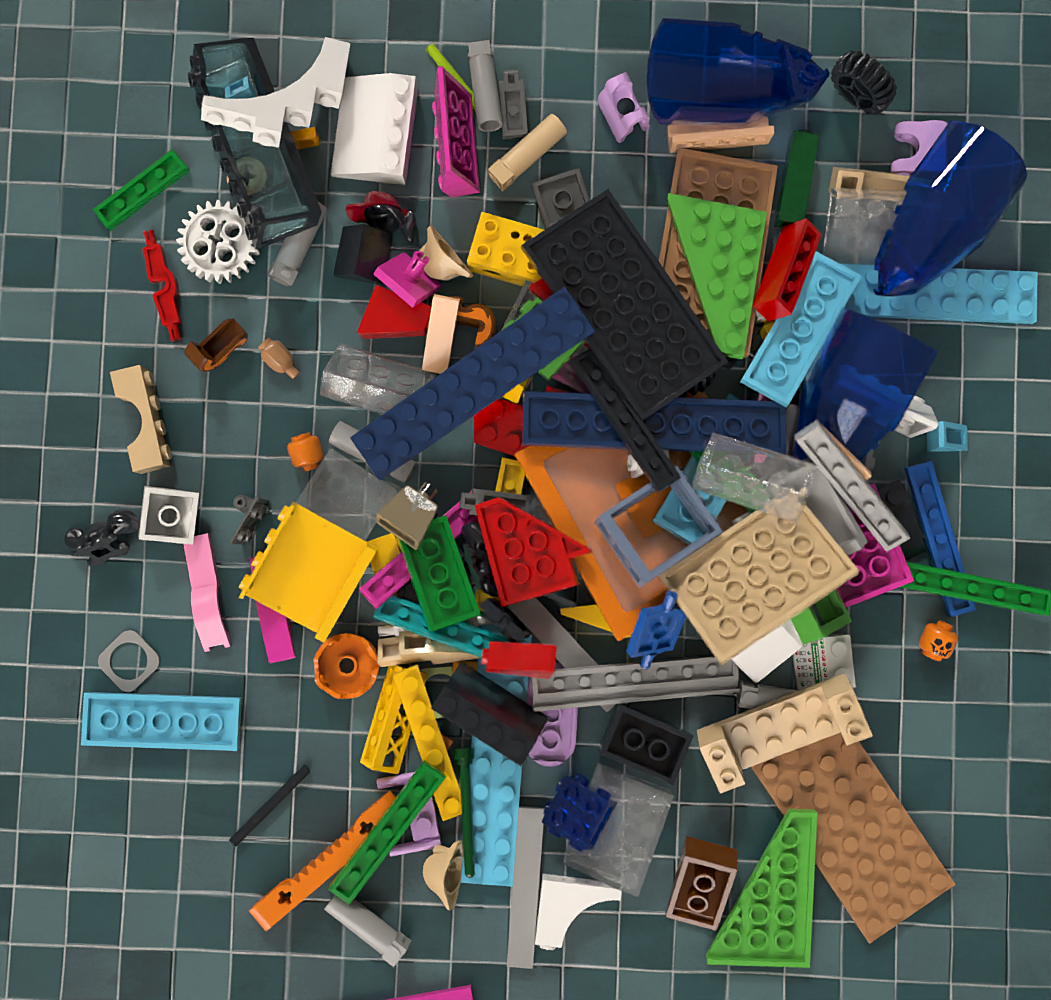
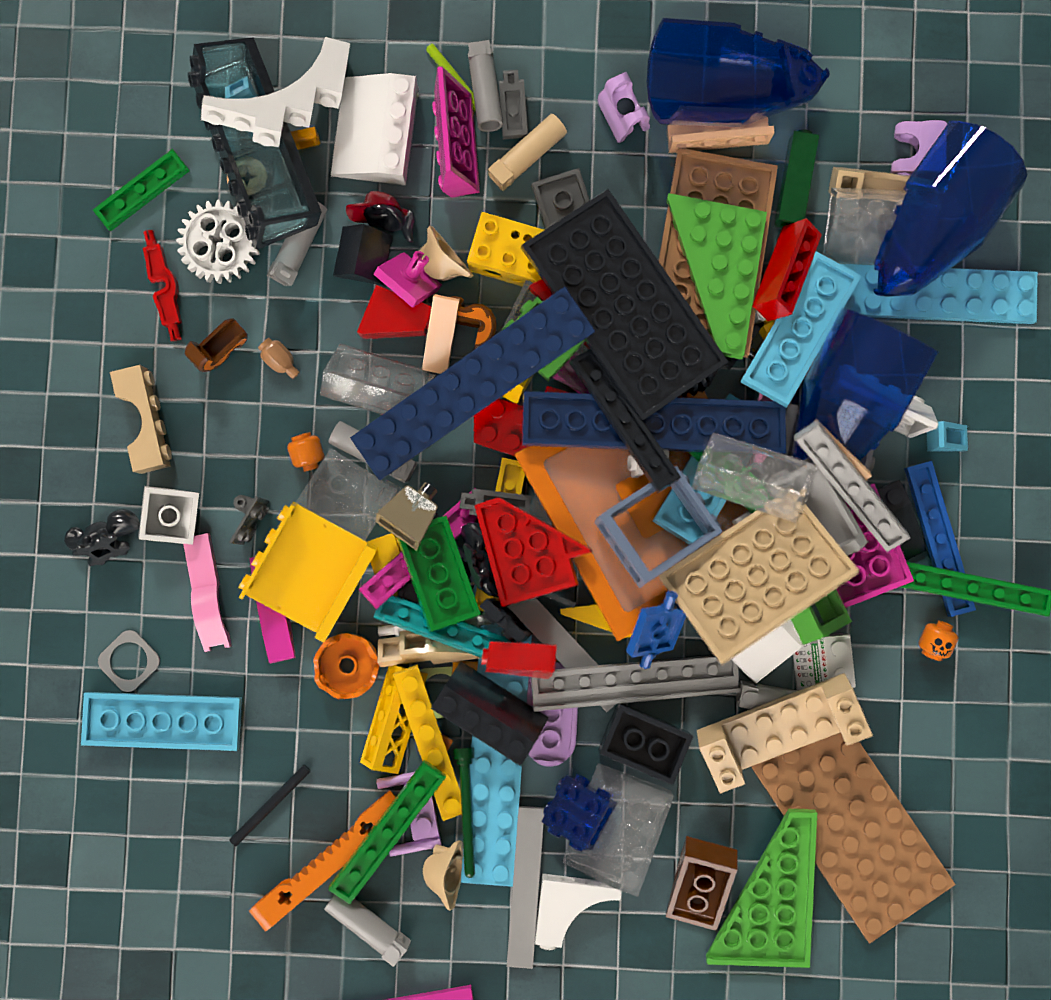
(863, 82): black gear -> none

